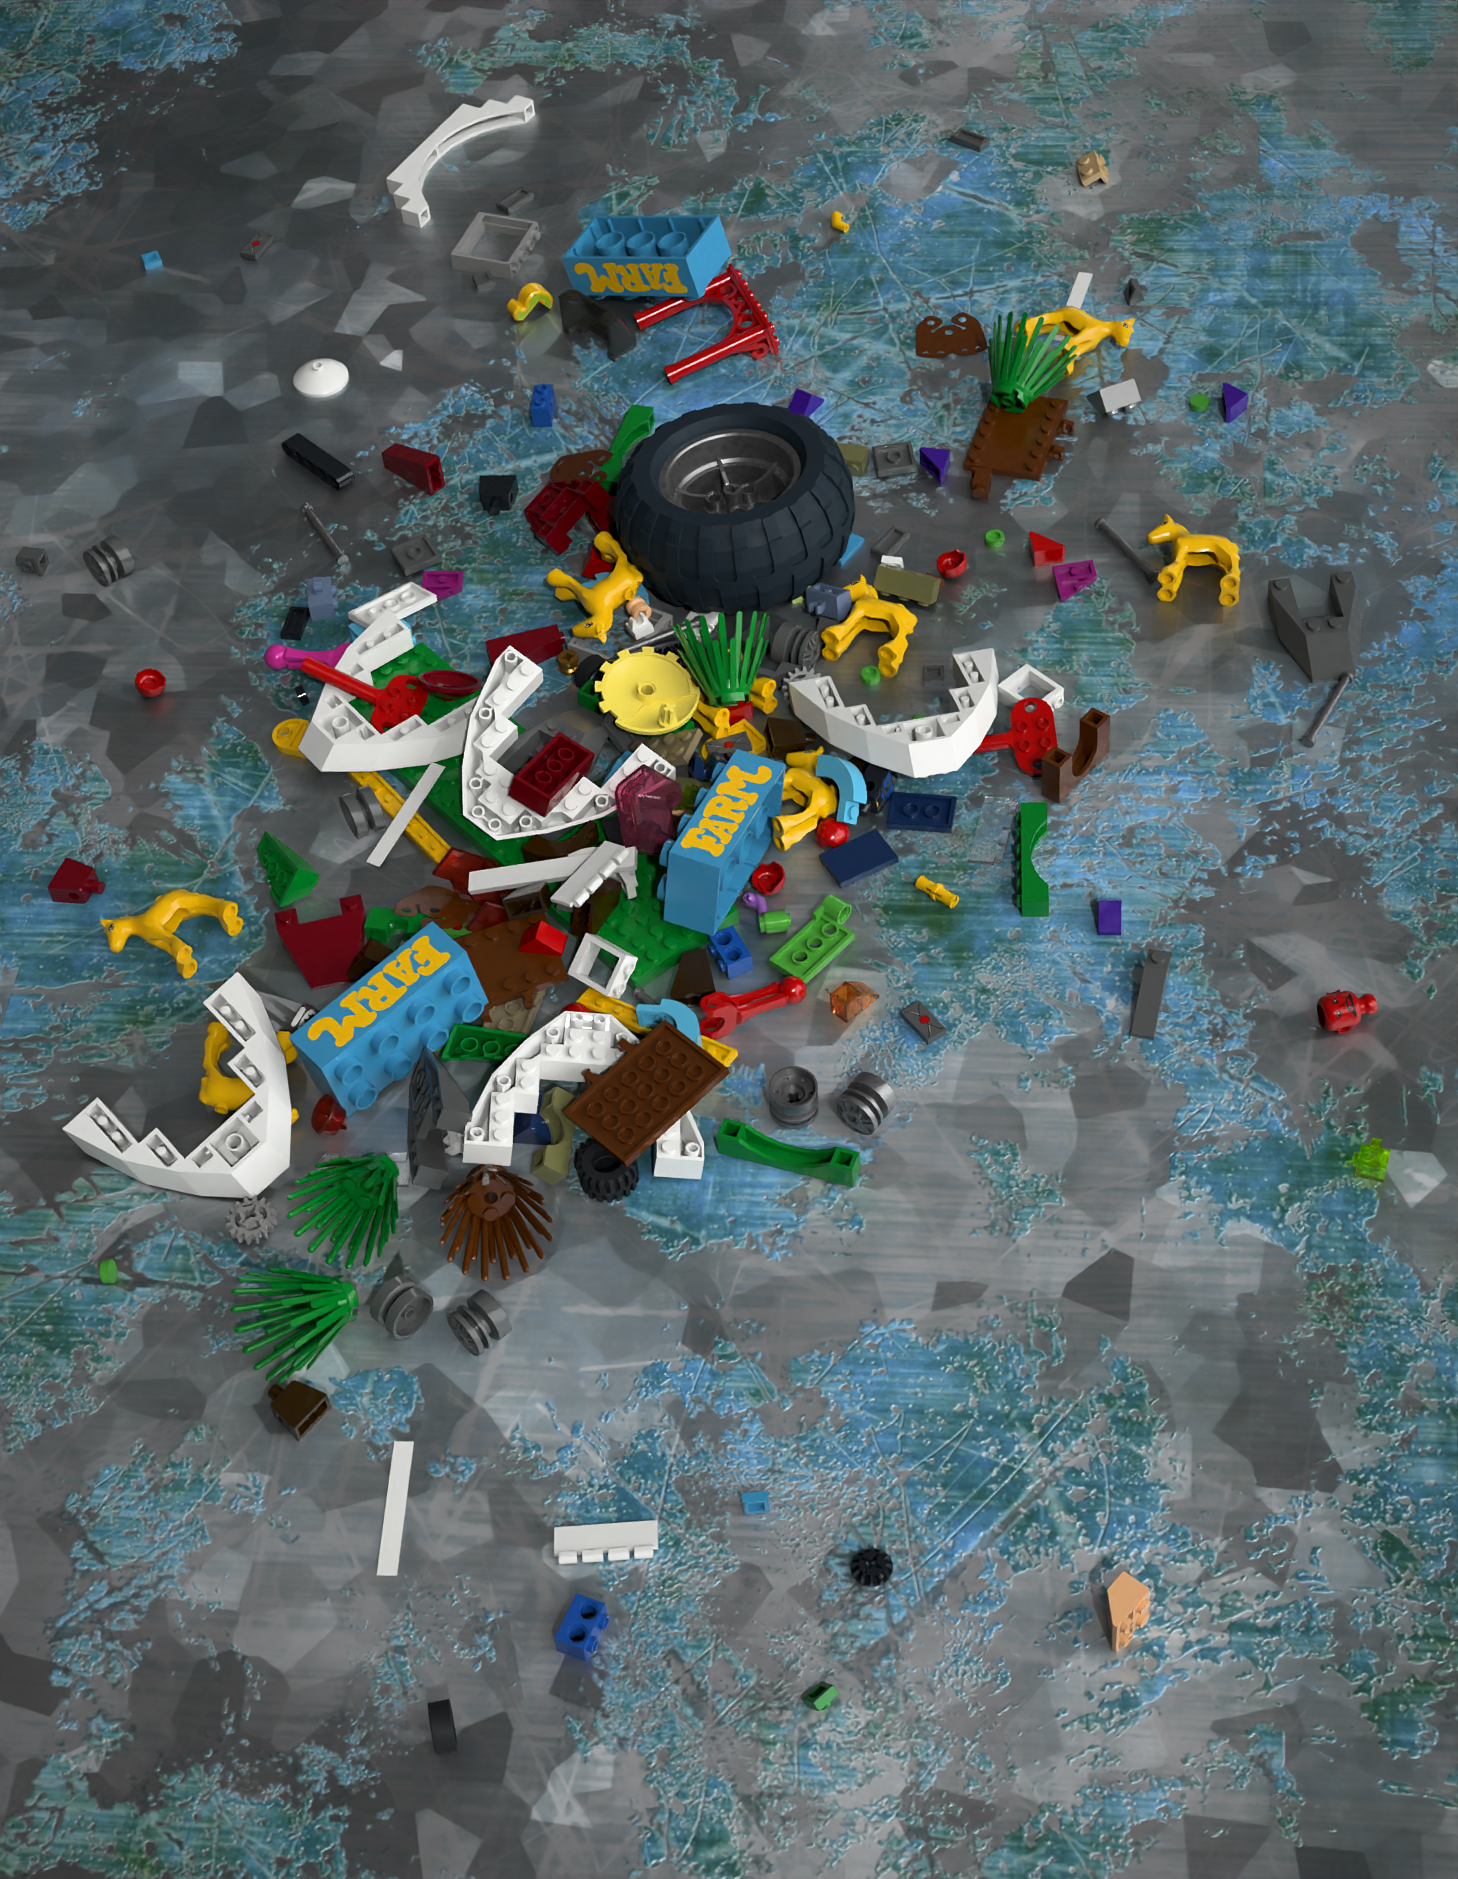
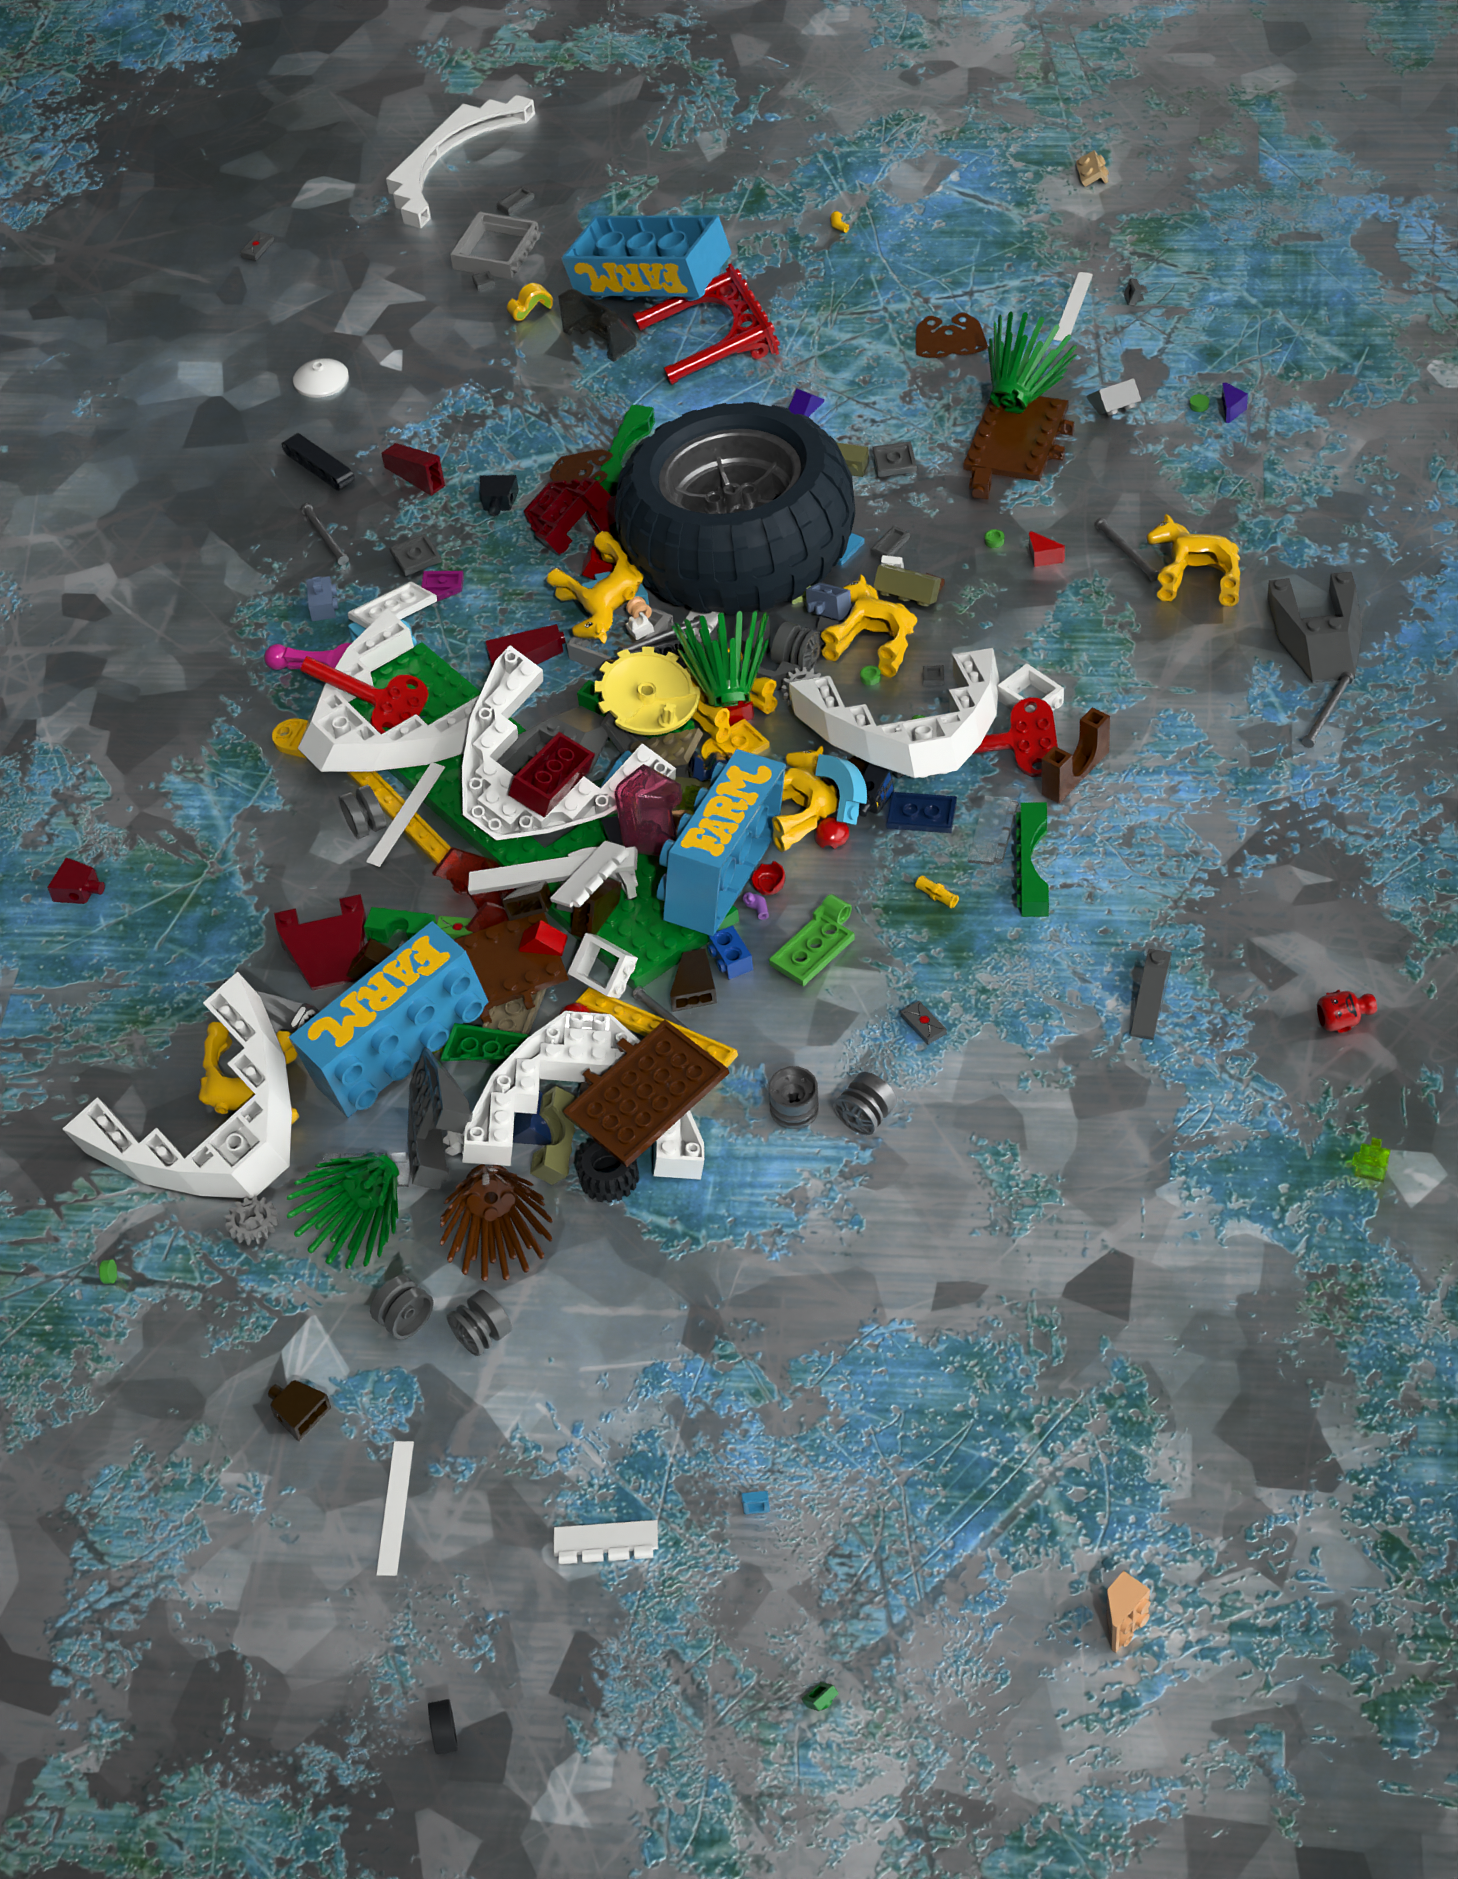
(32, 560): dark grey brick -> none
(109, 560): dark grey wheel -> none
(150, 682): red hair -> none
(151, 260): dark azure tile -> none
(163, 918): yellow animal -> none
(286, 871): green wedge -> none
(295, 623): black tile -> none
(302, 695): black tile -> none
(324, 1306): green plant -> none
(328, 1116): clear red piece -> none
(449, 684): dark red dish -> none
(451, 907): reddish brown piece -> none
(542, 849): dark brown arch -> none
(543, 405): blue brick -> none
(568, 662): pearl gold wheel -> none
(576, 1626): blue brick -> none
(586, 670): black tyre -> none
(675, 1013): medium azure arch -> none
(730, 744): dark grey tile -> none
(736, 1009): red piece -> none
(746, 1143): green arch -> none
(774, 921): bright green brick -> none
(786, 737): dark brown torso -> none
(851, 999): clear orange slope -> none
(858, 858): dark blue tile -> none
(872, 1577): black gear -> none
(935, 462): dark purple slope -> none
(952, 564): red hair -> none
(970, 140): dark grey tile -> none
(1073, 578): magenta wing -> none
(1083, 329): yellow animal -> none
(1109, 916): dark purple slope -> none

